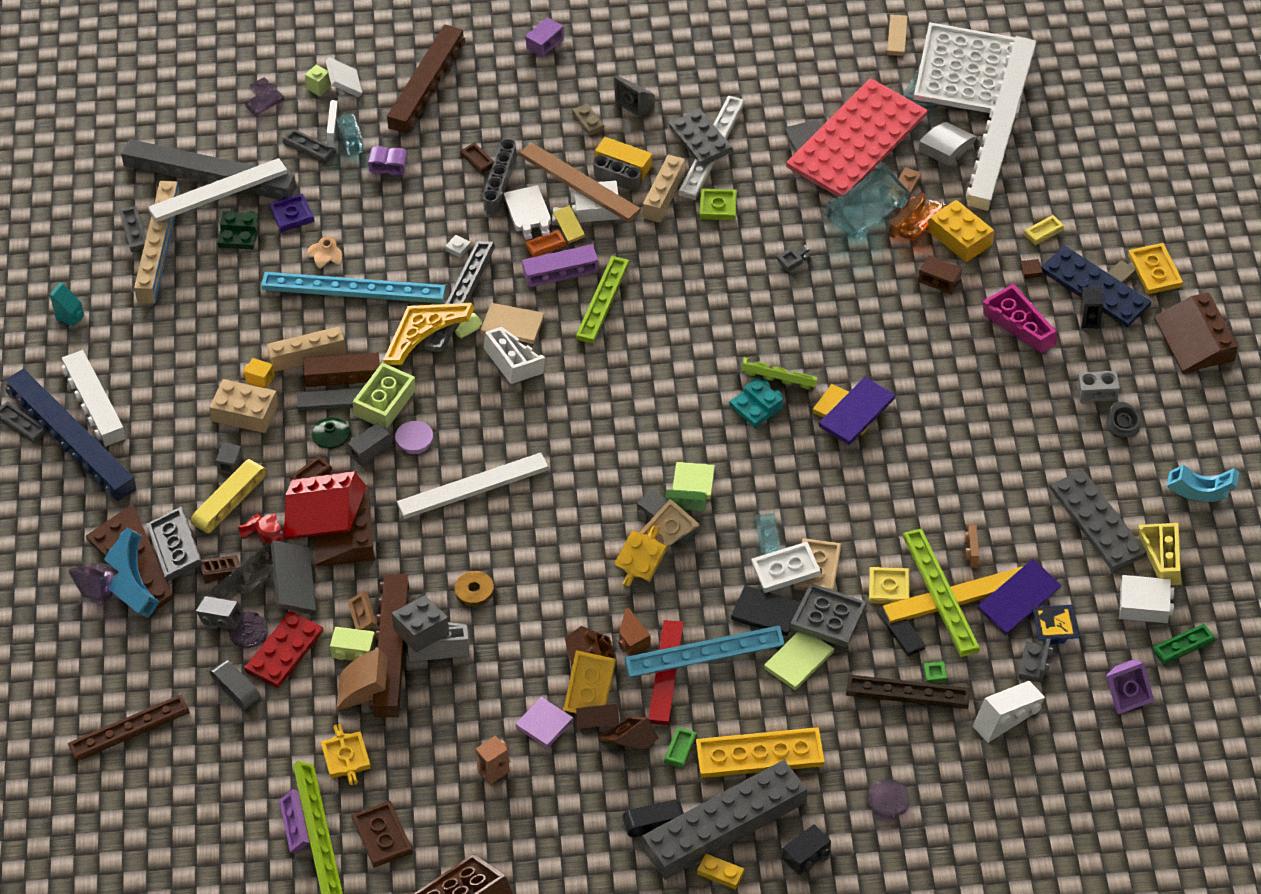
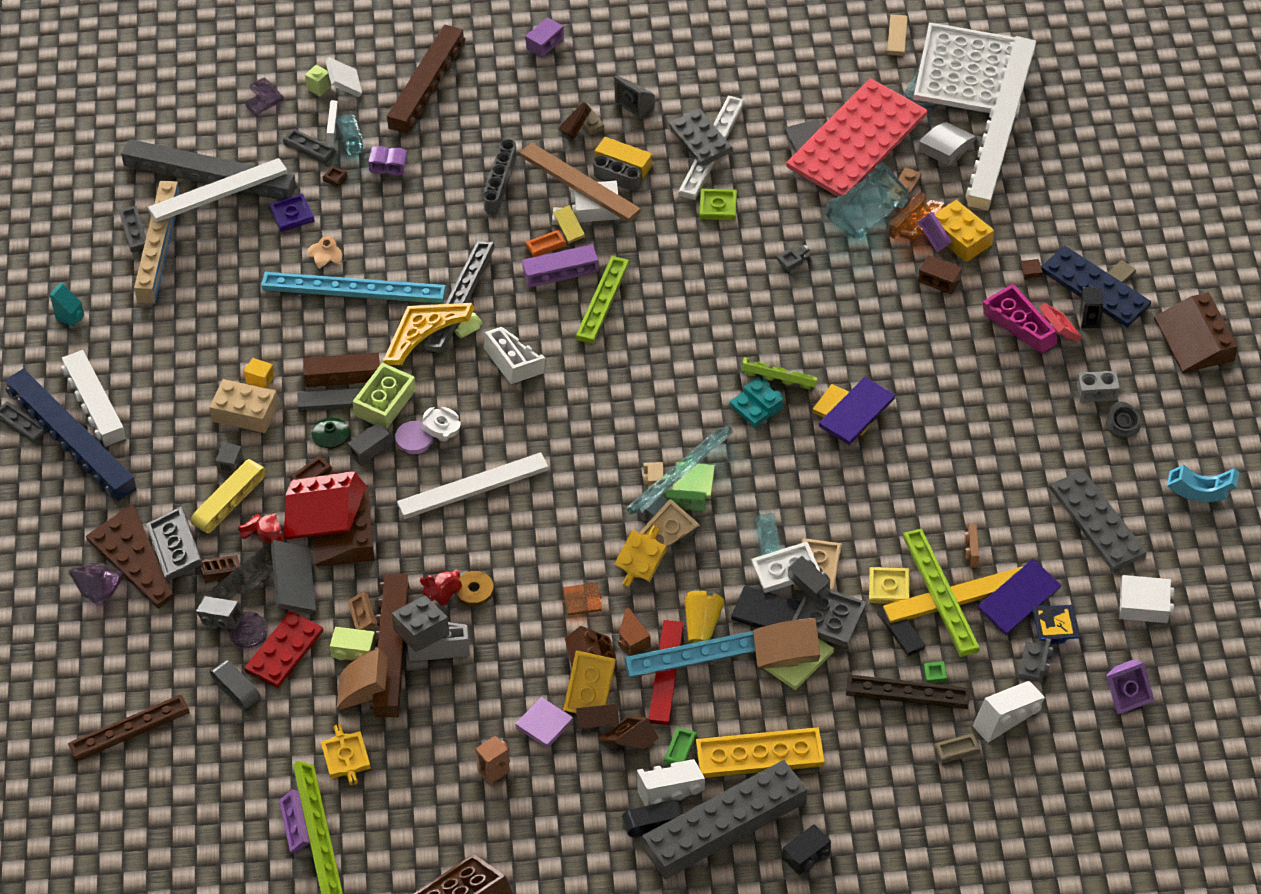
(127, 582): dark azure arch -> none
(238, 229): dark green plate -> none
(292, 351): tan brick -> none
(335, 176): none -> reddish brown tile
(382, 834): reddish brown tile -> none
(433, 418): none -> white plate
(441, 587): none -> red animal
(458, 246): white plate -> none
(477, 158): reddish brown tile -> none
(520, 322): tan tile -> none
(528, 210): white tile -> none
(575, 121): none -> reddish brown slope
(582, 599): none -> clear orange piece
(652, 473): none -> tan brick
(663, 188): tan brick -> none
(670, 783): none -> white wedge
(679, 470): none -> clear light blue tile
(702, 614): none -> yellow cone
(720, 871): yellow plate -> none
(787, 643): none -> medium nougat slope
(809, 579): none -> dark grey brick
(888, 798): clear purple tile -> none
(934, 232): none -> medium lavender tile
(957, 748): none -> dark tan tile
(1044, 230): light yellow tile -> none
(1060, 322): none -> coral plate
(1155, 268): yellow plate -> none
(1163, 549): light yellow wedge -> none
(1183, 644): green tile -> none

